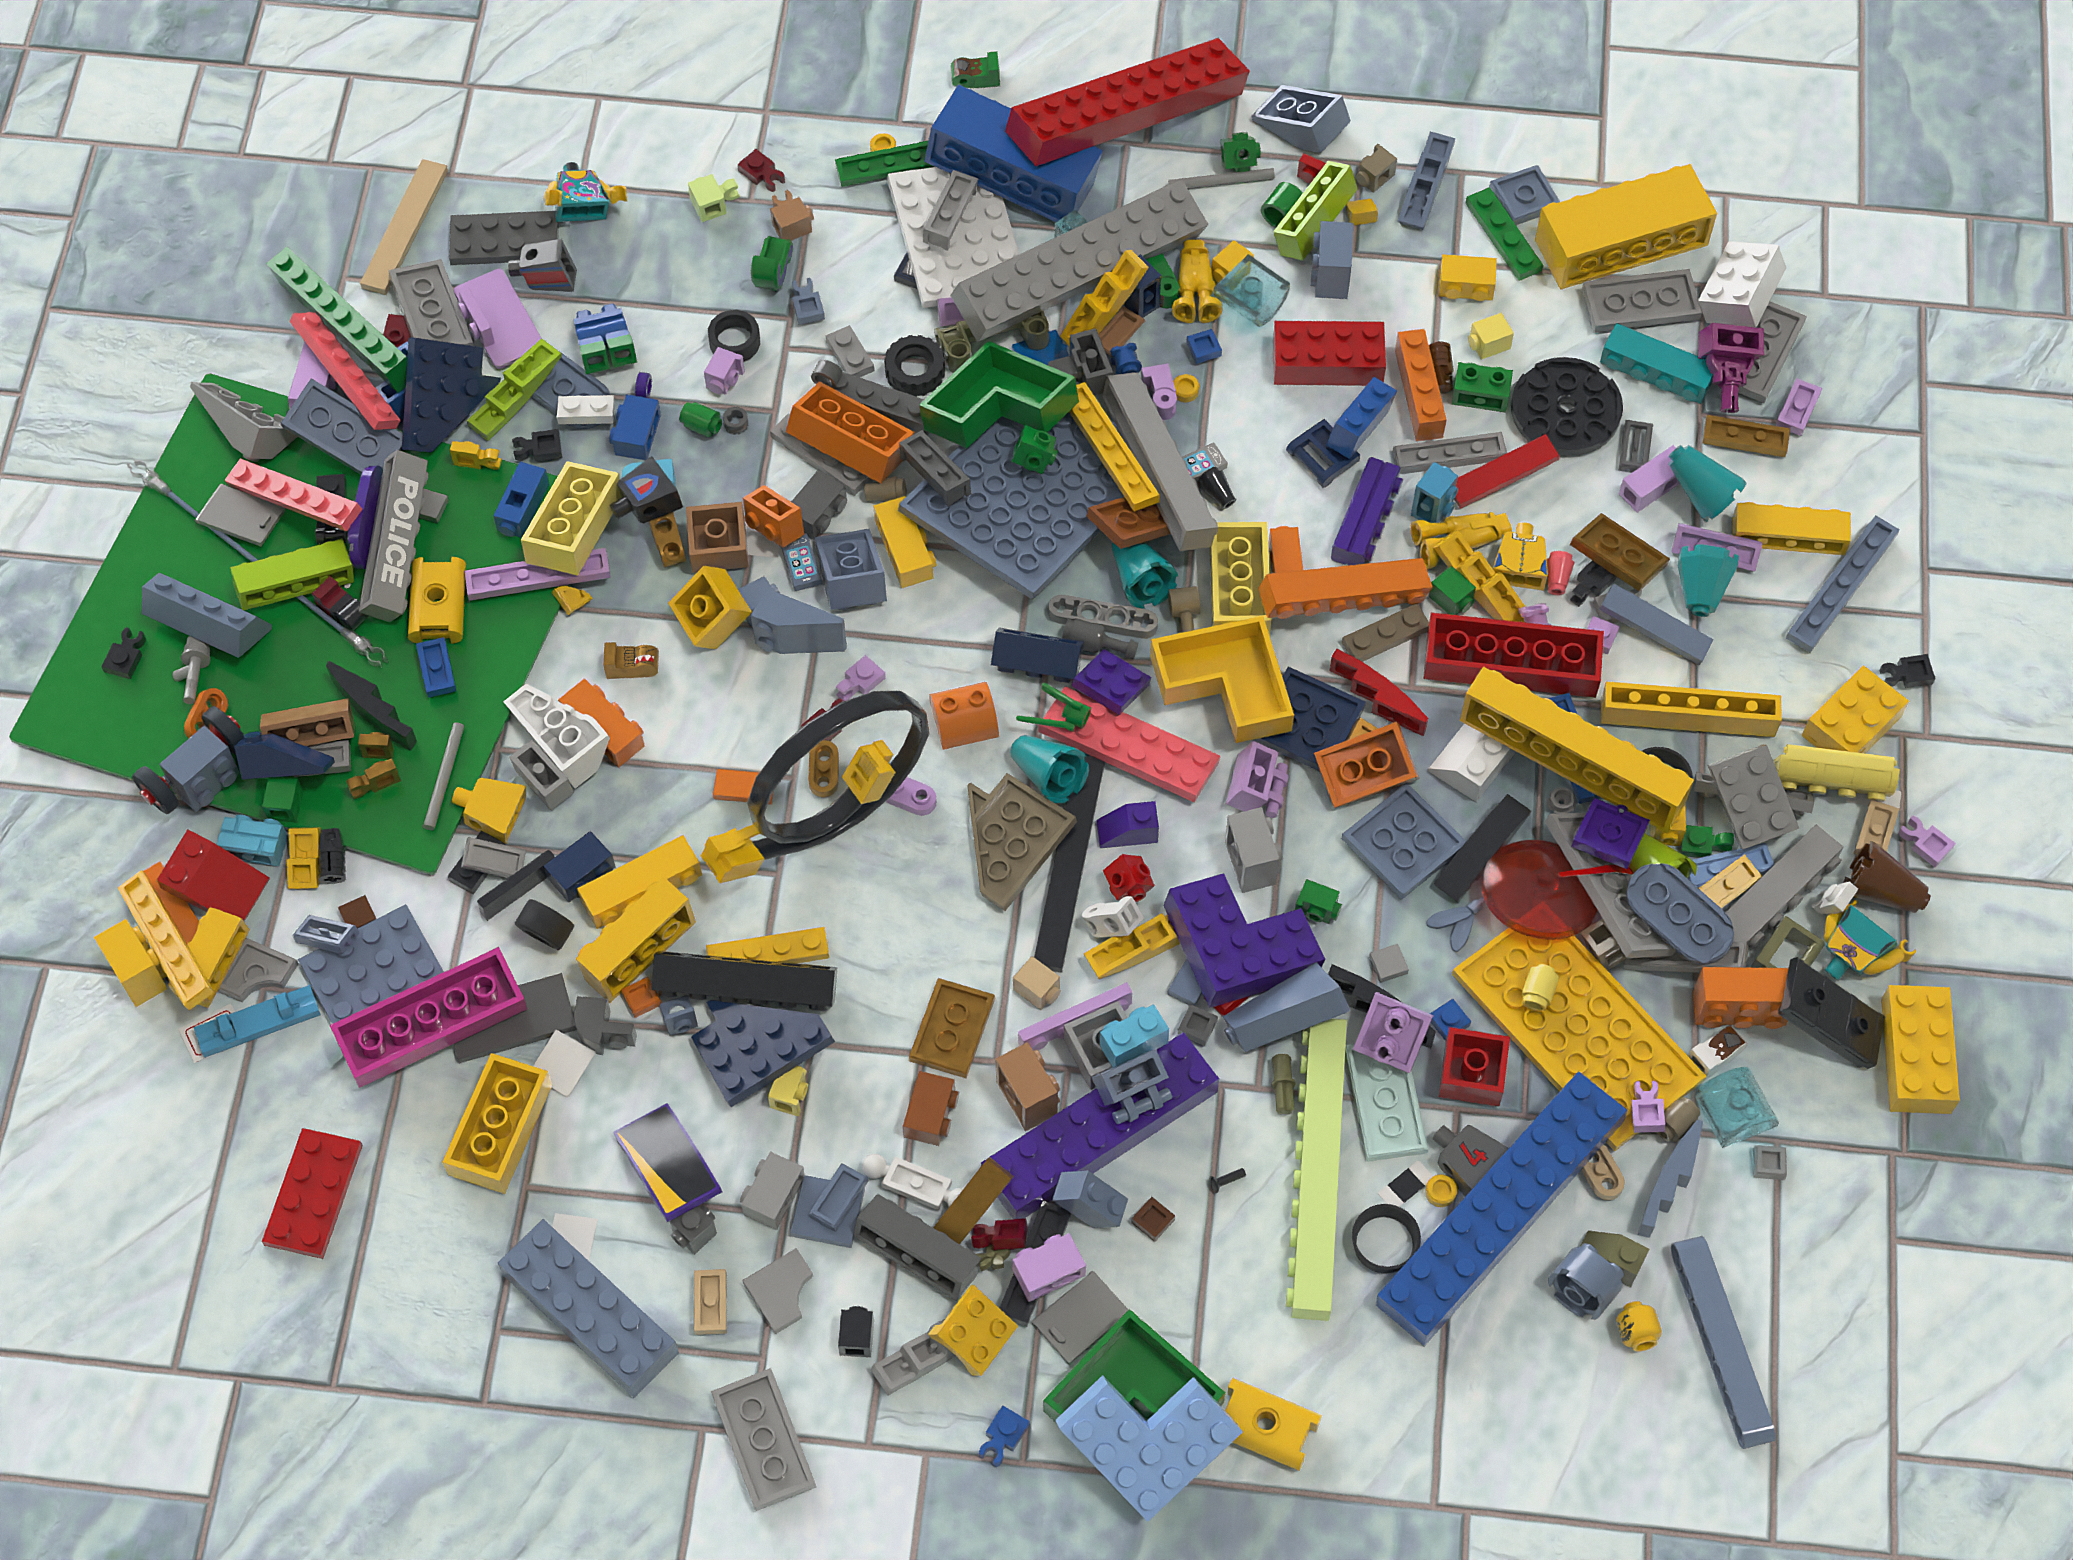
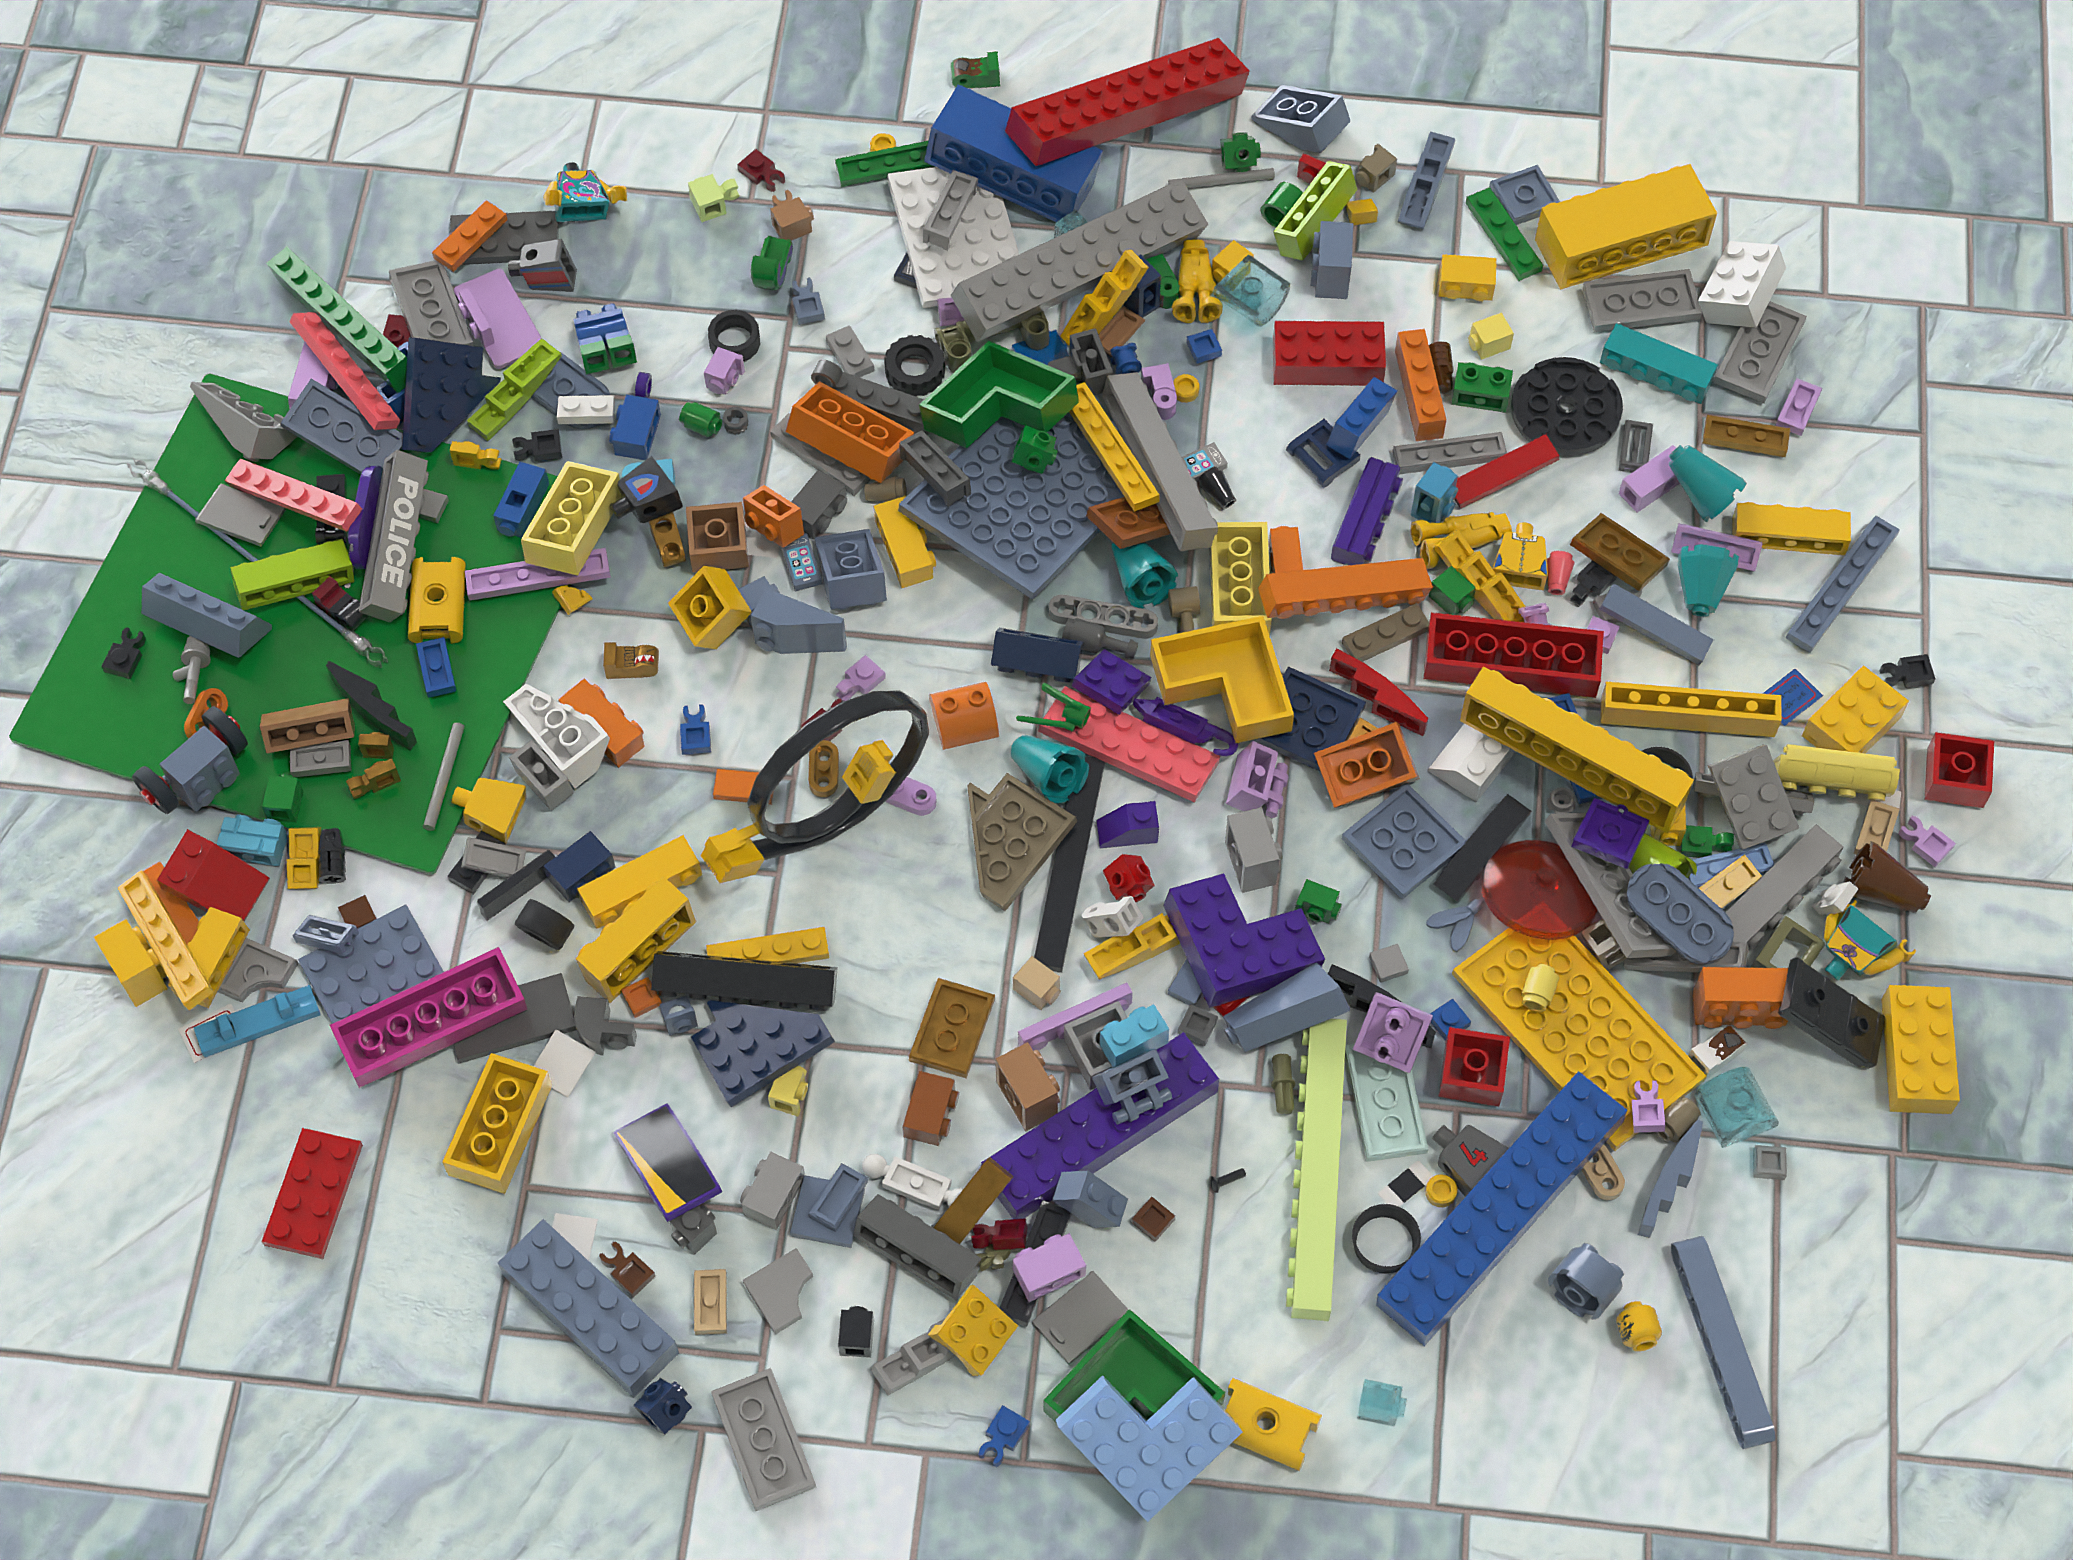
(276, 757): dark blue slope -> none
(404, 226): tan tile -> none
(469, 236): none -> orange plate
(629, 1272): none -> reddish brown plate
(663, 1405): none -> dark blue brick
(695, 733): none -> blue plate
(1184, 724): none -> dark purple plate
(1381, 1403): none -> clear light blue brick
(1596, 870): red sticker -> none
(1620, 1251): olive slope -> none
(1730, 357): magenta brick -> none
(1796, 695): none -> blue sticker
(1959, 770): none -> red brick

